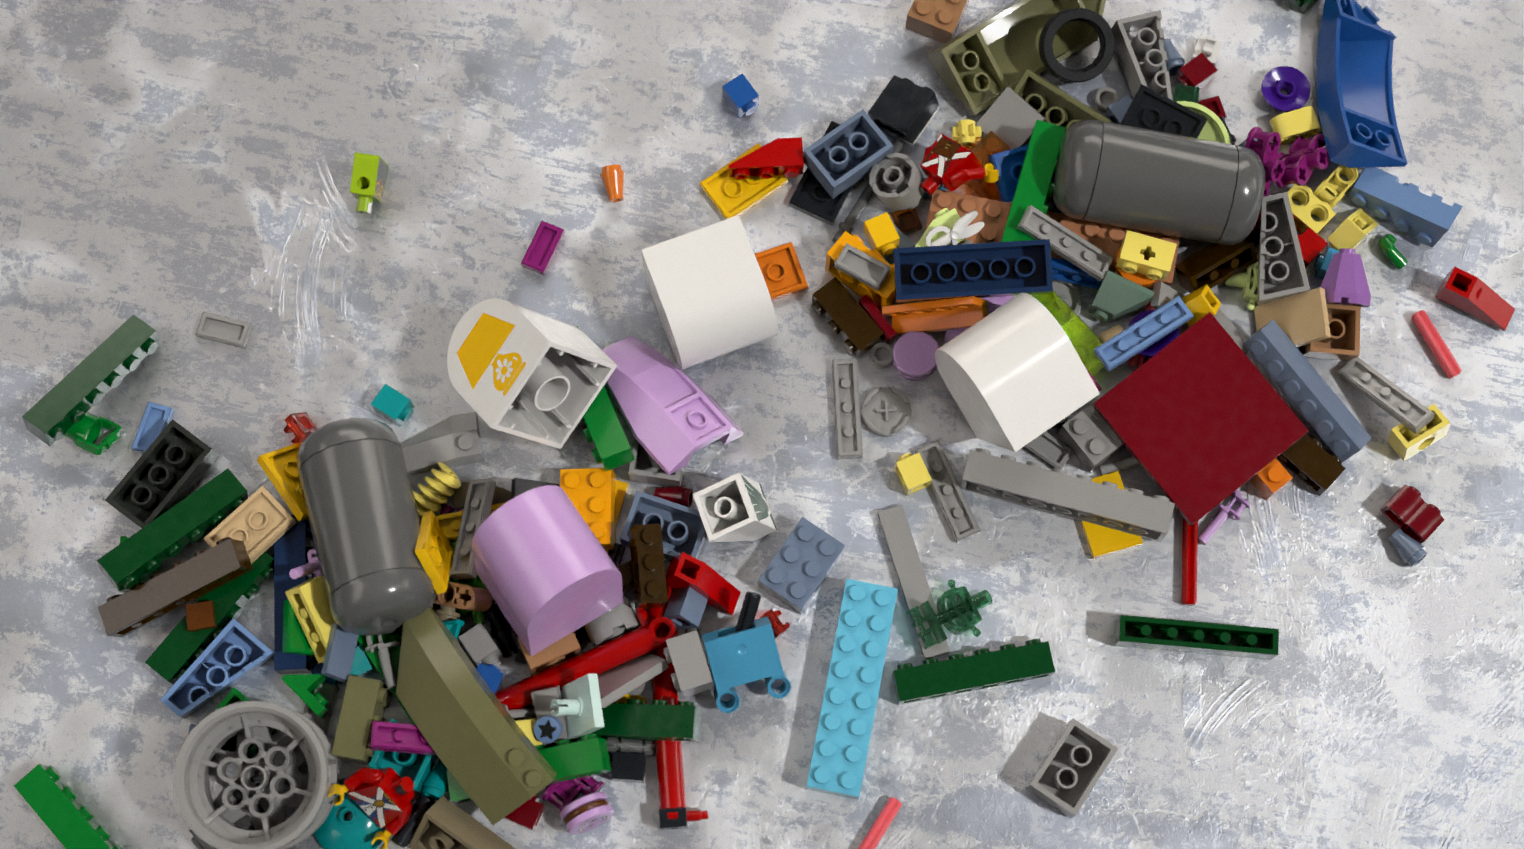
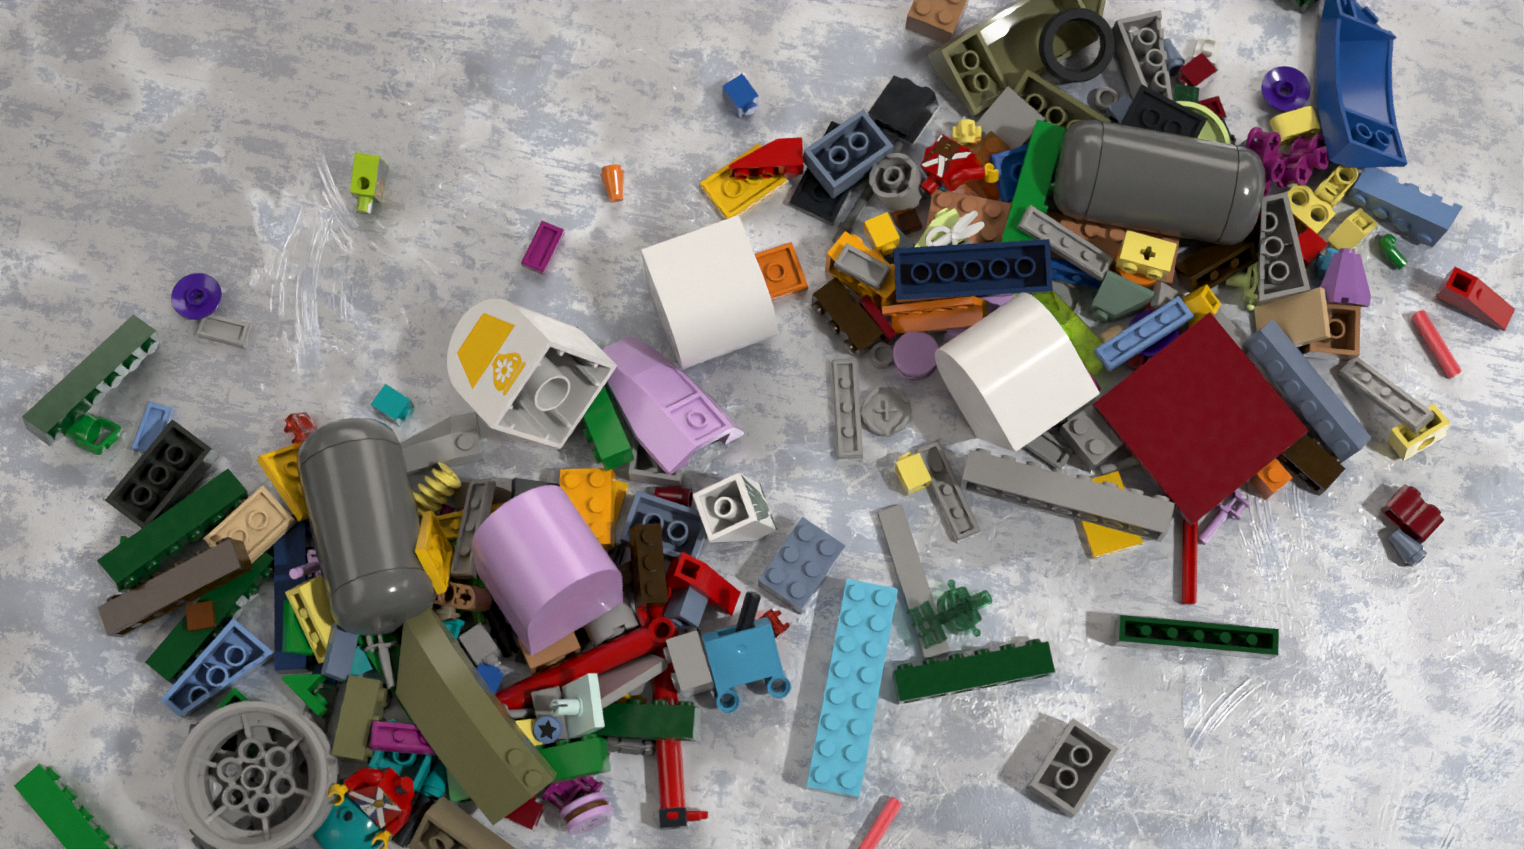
(193, 287): none -> dark purple dish
(628, 767): black brick -> none

